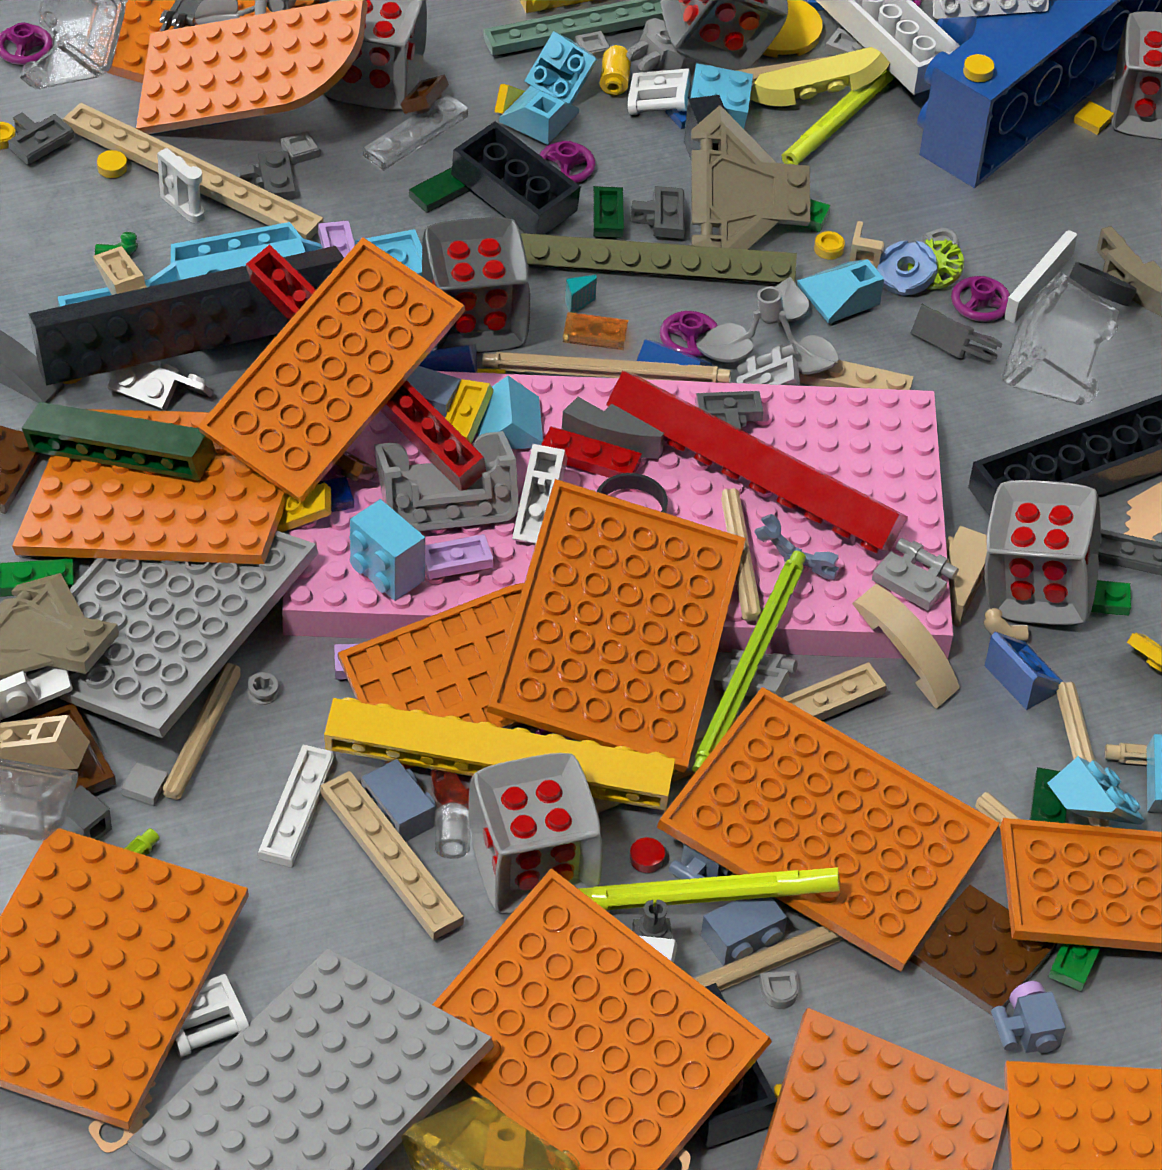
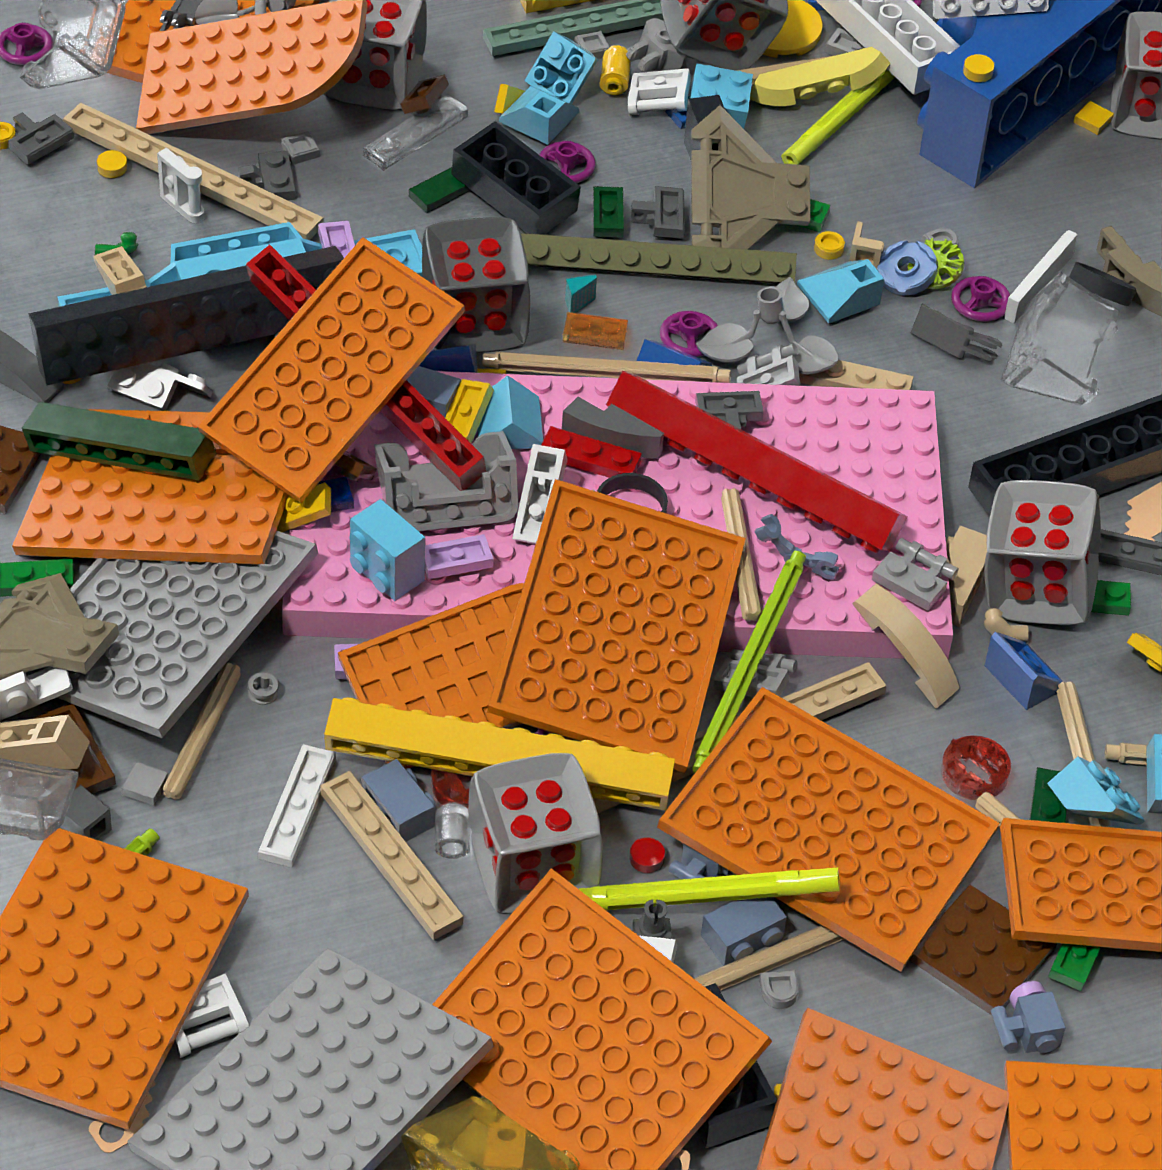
(983, 753): none -> clear red piece

